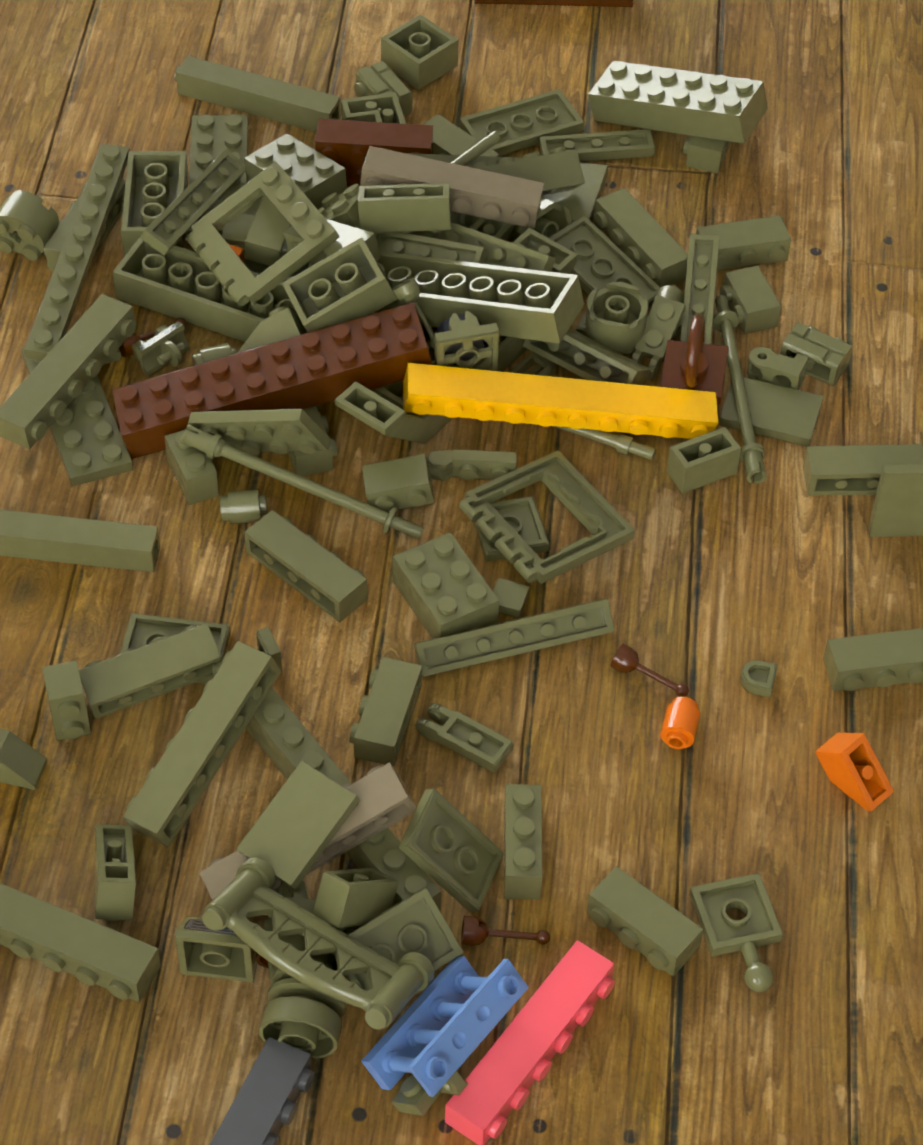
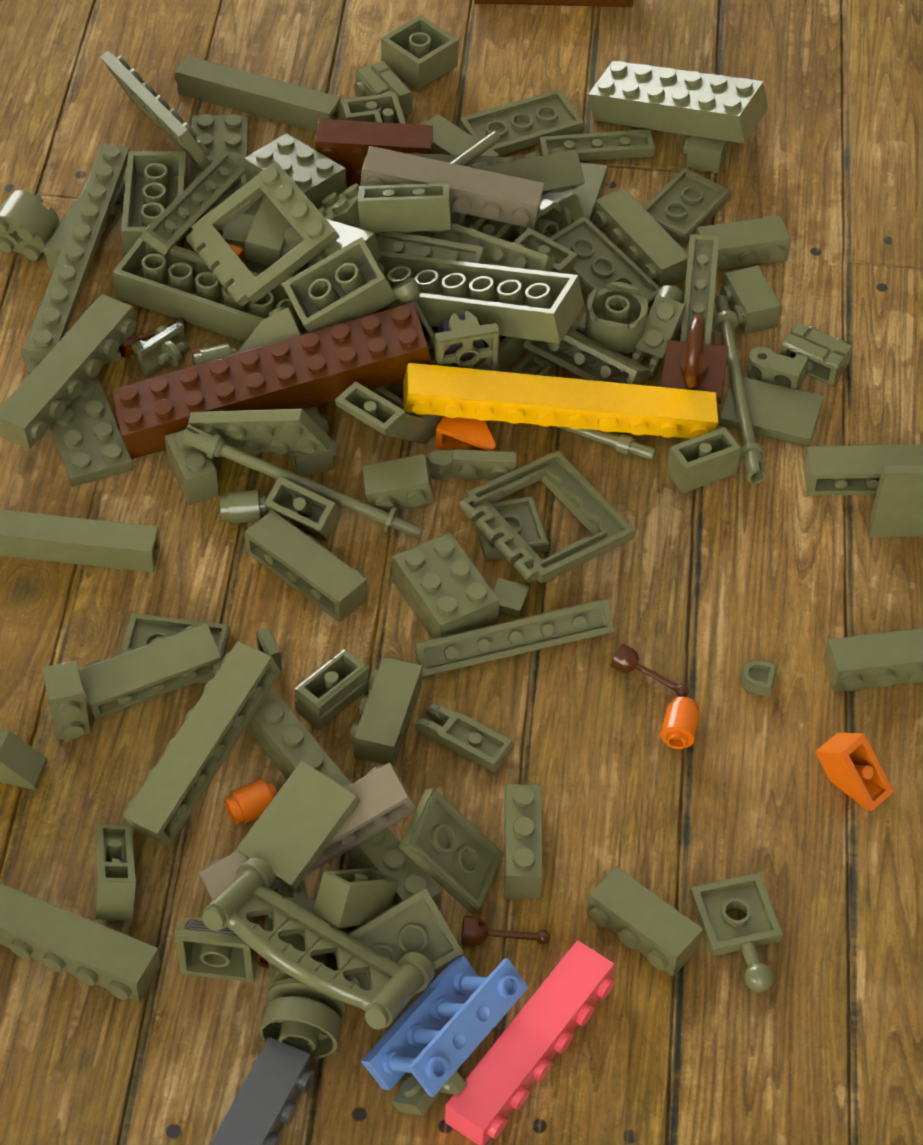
(157, 109): none -> olive plate
(249, 801): none -> orange brick
(304, 508): none -> olive brick
(331, 689): none -> olive brick
(464, 435): none -> orange slope
(687, 204): none -> olive tile

